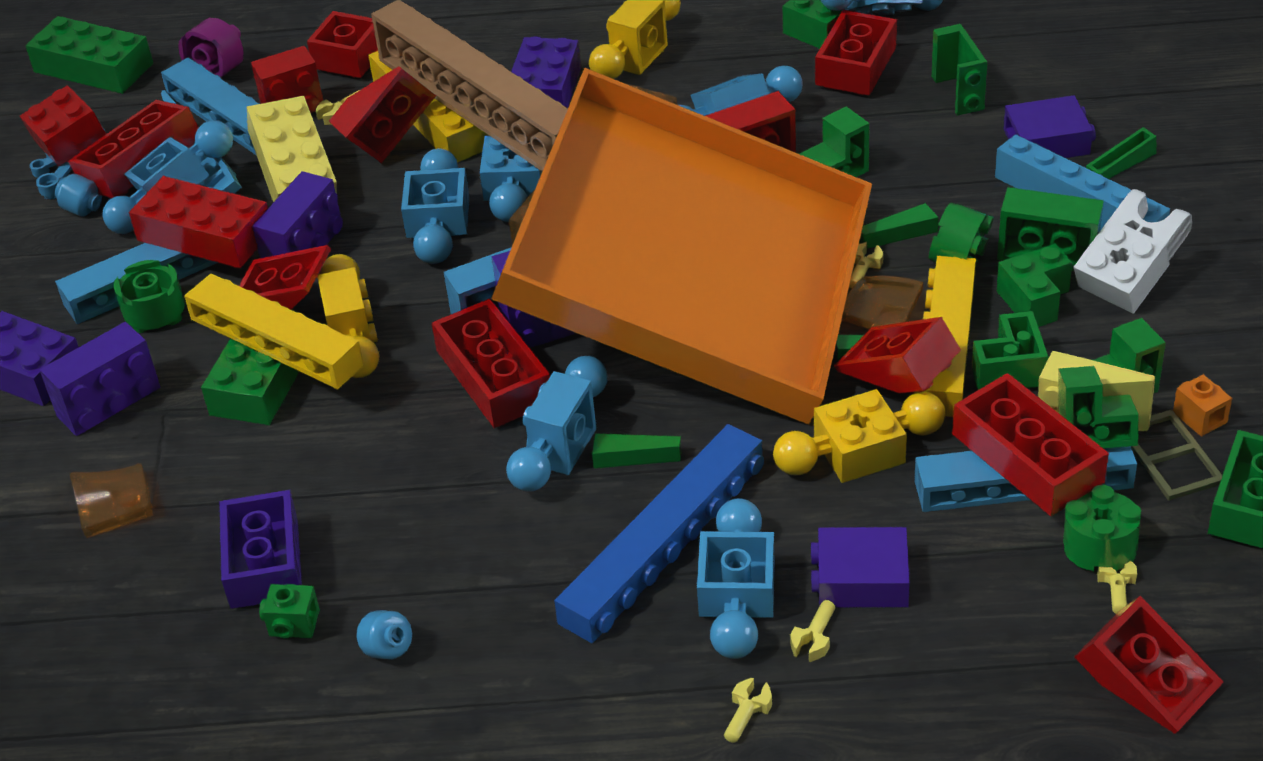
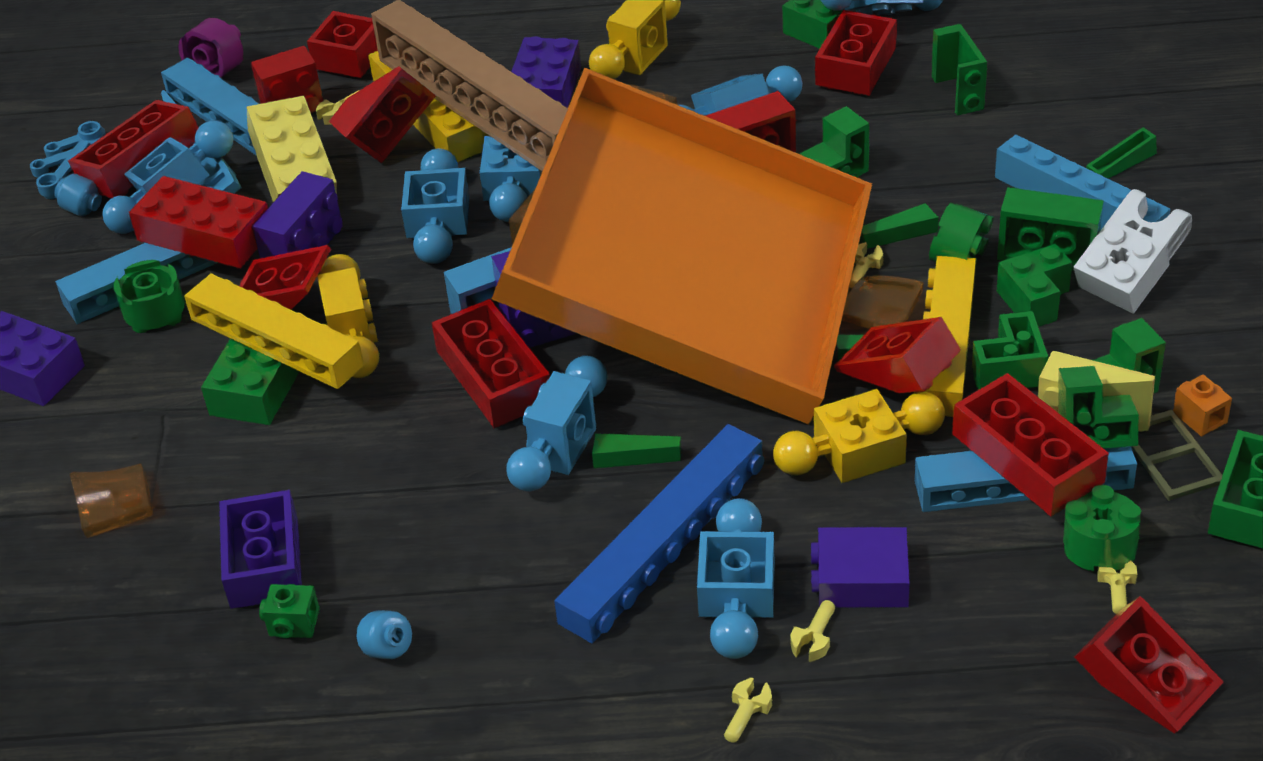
(62, 125): red brick -> none
(89, 54): green brick -> none
(100, 378): dark purple brick -> none
(1052, 124): dark purple brick -> none

